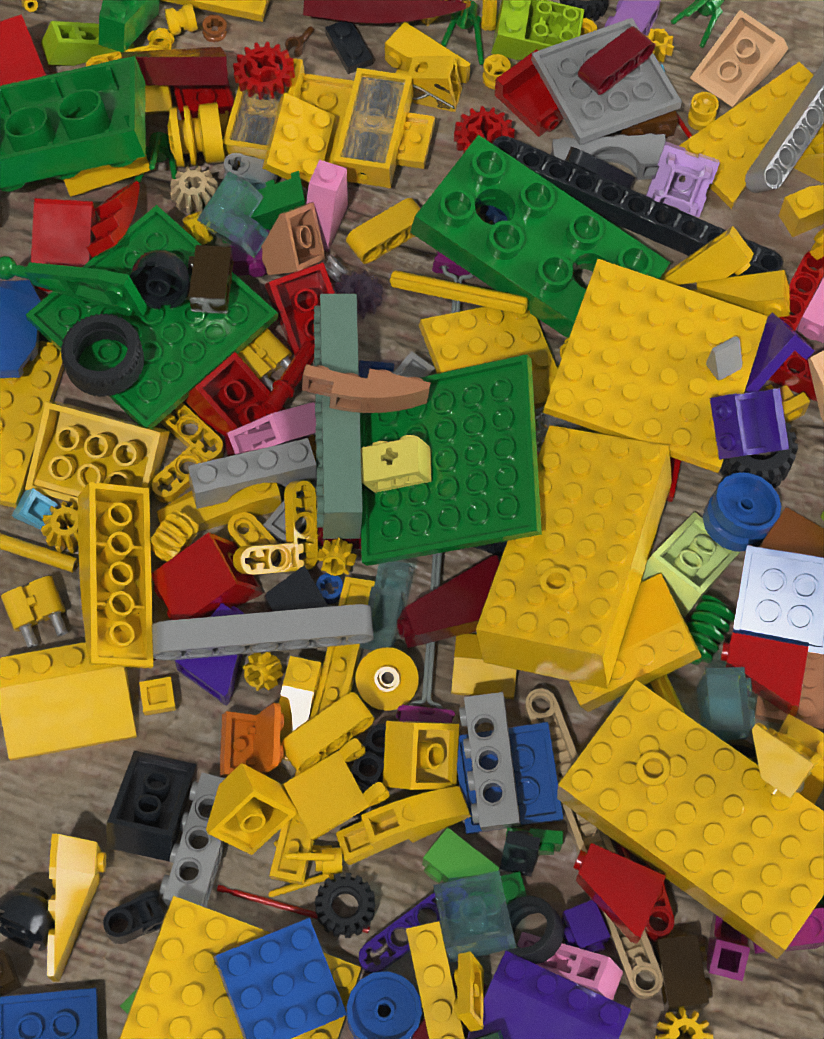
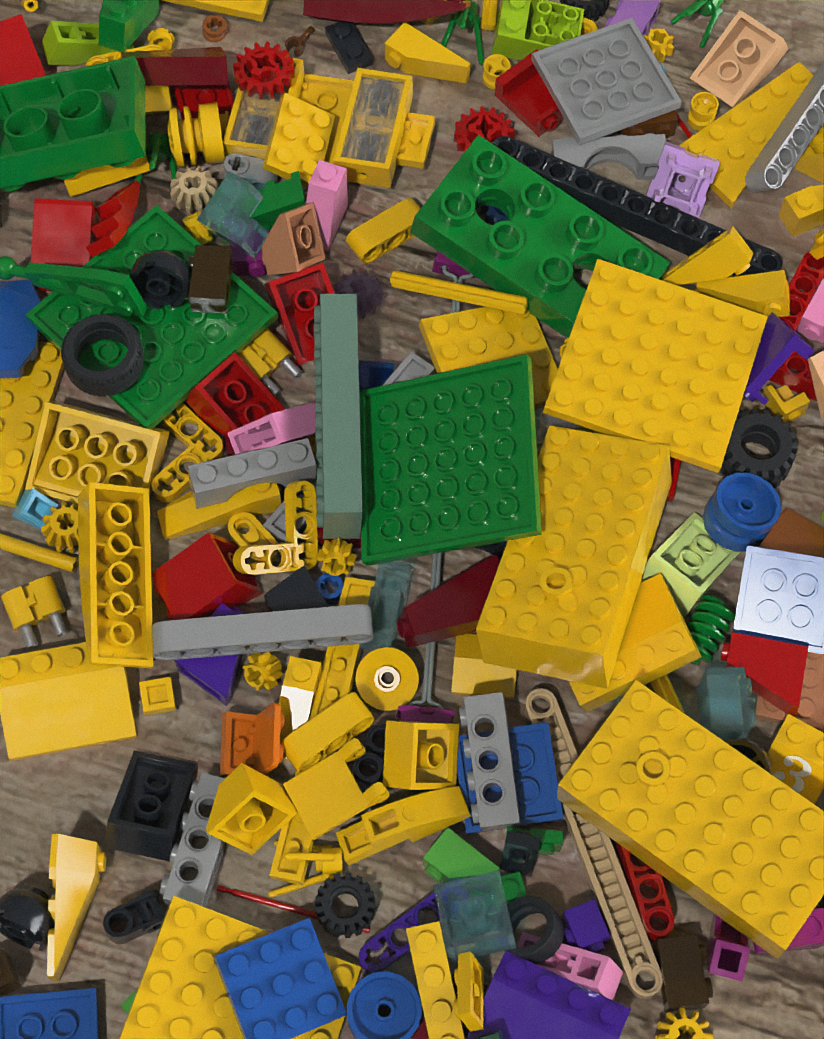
(173, 535): yellow gear -> none
(181, 19): yellow wheel -> none
(290, 378): red axle -> none
(334, 268): light grey bush -> none
(376, 394): nougat slope -> none
(396, 464): light yellow brick -> none
(435, 81): yellow torso -> none
(599, 167): black beam -> none
(616, 60): dark red beam -> none
(619, 888): red slope -> none
(725, 358): light grey slope -> none
(749, 423): dark purple panel -> none
(782, 760): yellow wedge -> none

